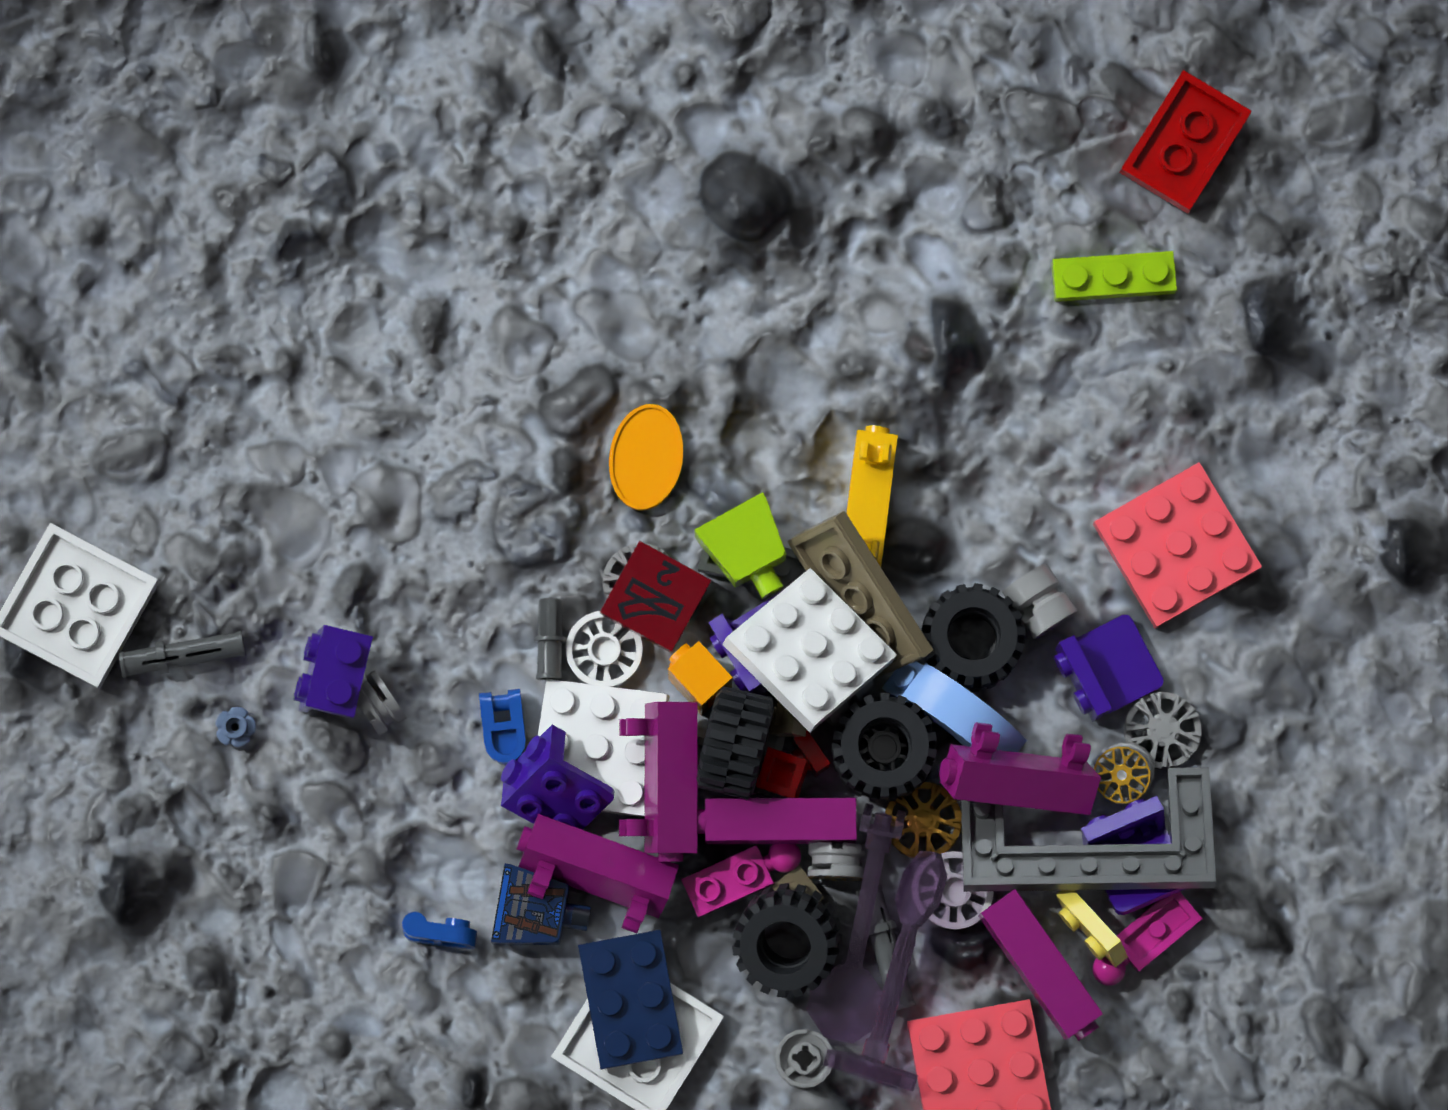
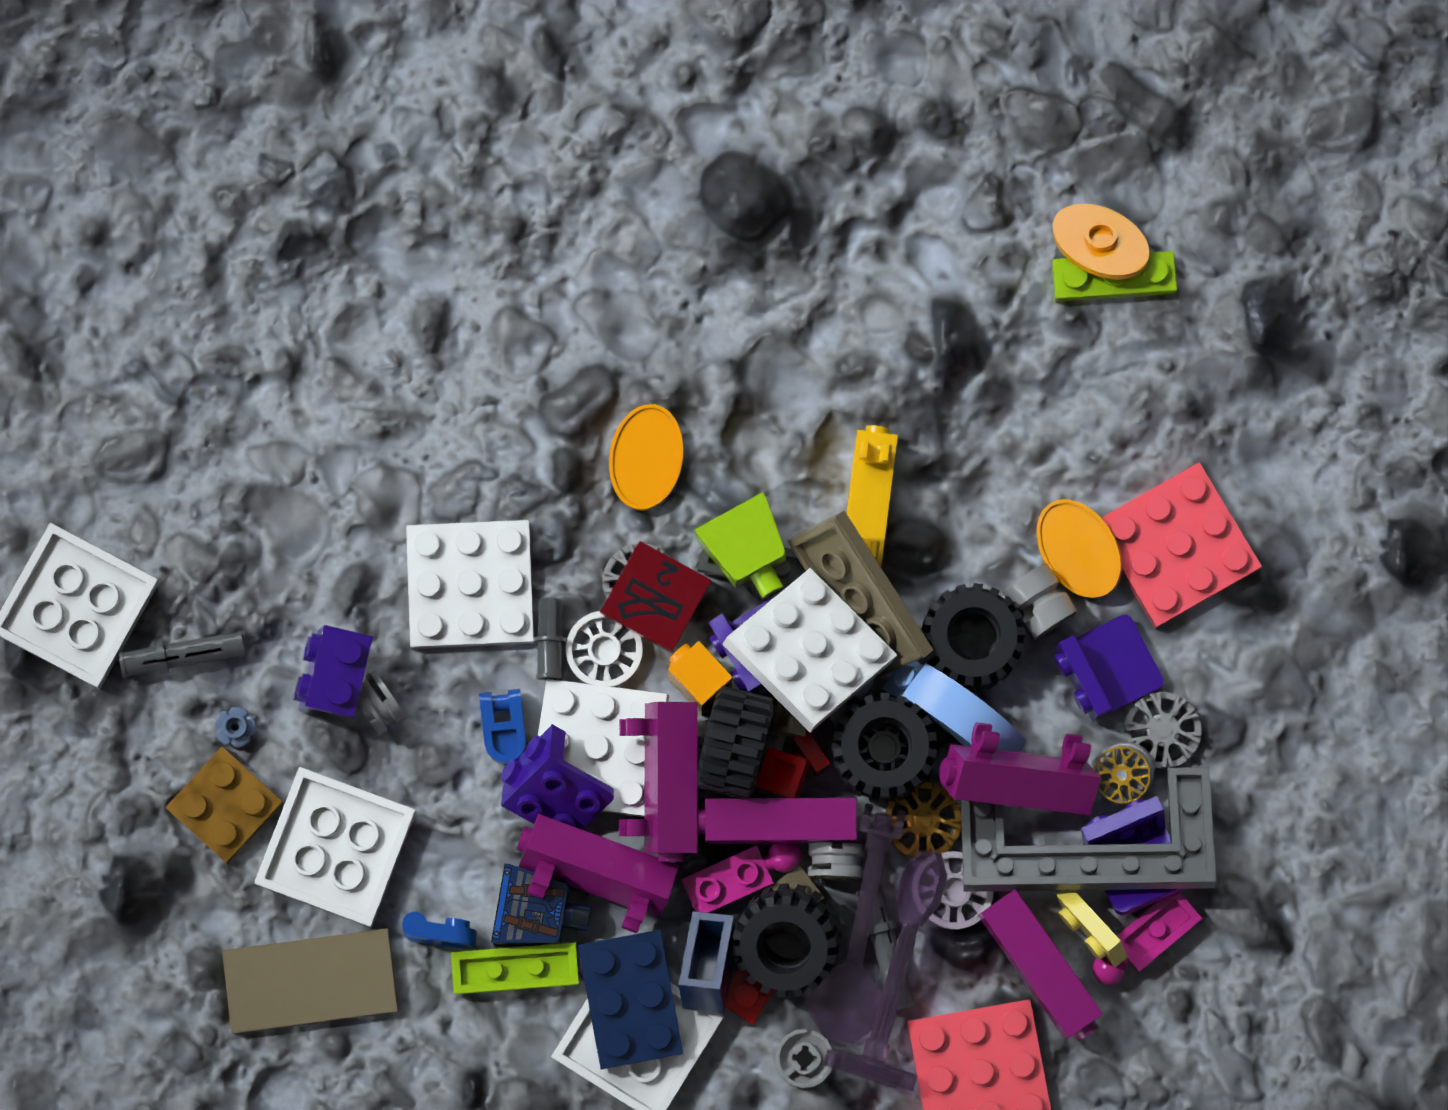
(224, 805): none -> pearl gold plate
(310, 981): none -> dark tan tile
(335, 847): none -> white plate
(470, 584): none -> white plate
(514, 968): none -> lime plate
(707, 962): none -> dark blue piece
(746, 999): none -> red plate
(1079, 548): none -> light orange piece
(1100, 241): none -> light orange piece
(1185, 141): red plate -> none

